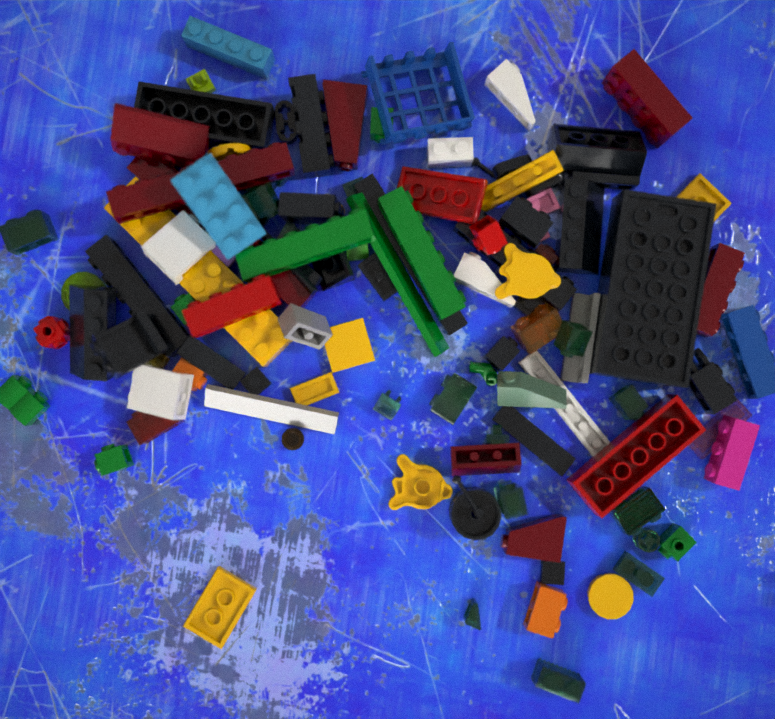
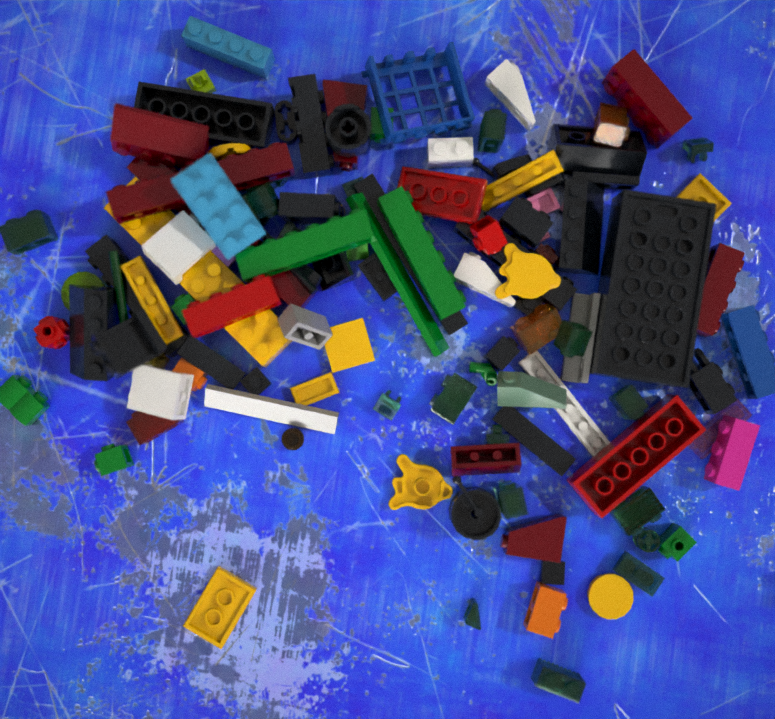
(118, 286): none -> dark green bar
(152, 299): none -> yellow tile
(348, 117): none -> black brick
(492, 131): none -> clear green brick
(611, 125): none -> brick
(697, 146): none -> tile

